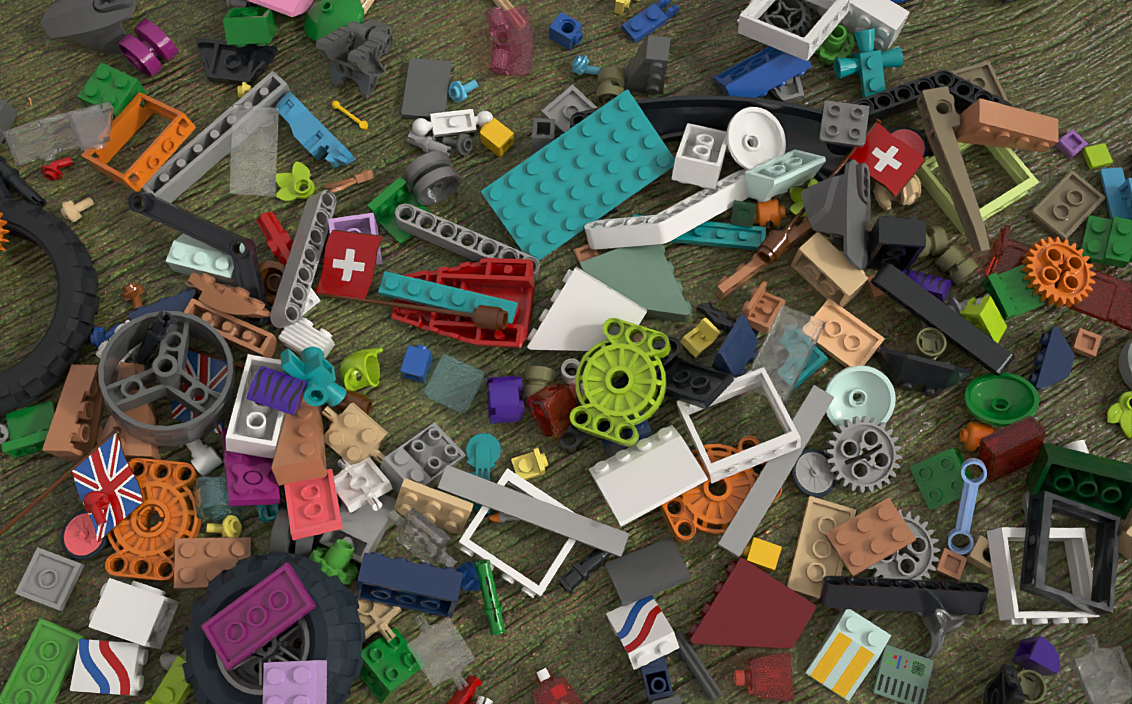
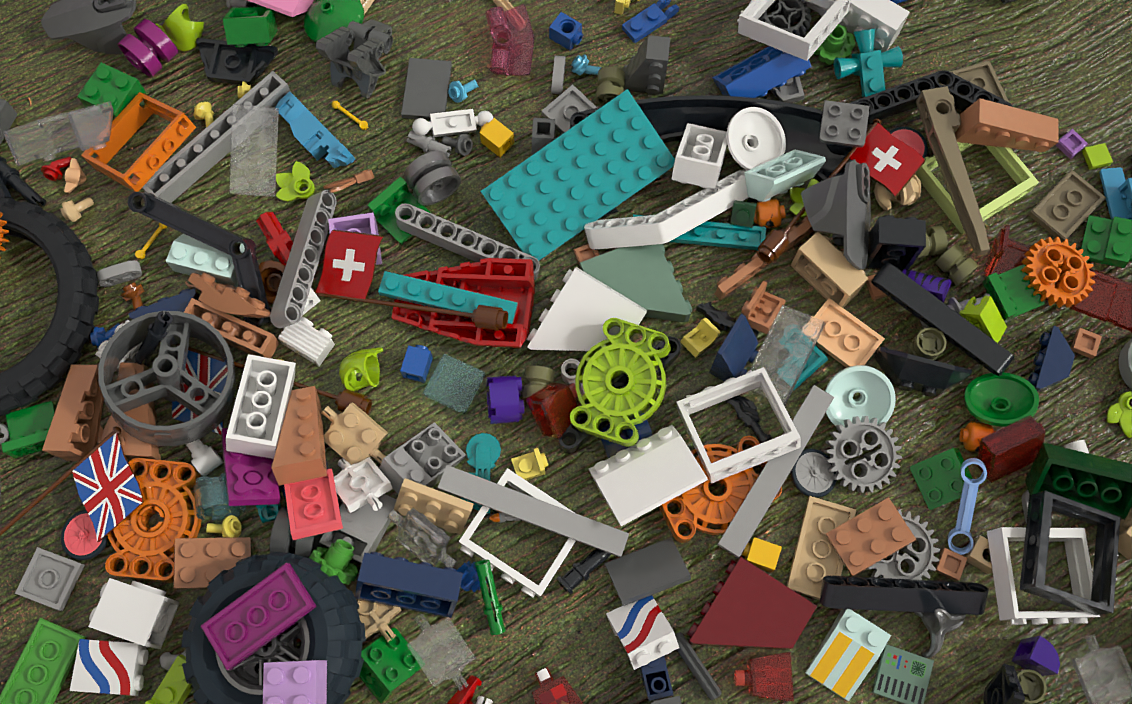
(74, 176): none -> light nougat piece
(95, 503): red plate -> none
(119, 273): none -> light grey beam
(140, 254): none -> yellow hinge
(181, 29): none -> lime piece
(204, 111): none -> light yellow plate
(277, 390): dark purple brick -> none
(317, 373): teal brick -> none
(558, 74): none -> light grey beam
(695, 382): black tile -> none
(748, 414): none -> black piece

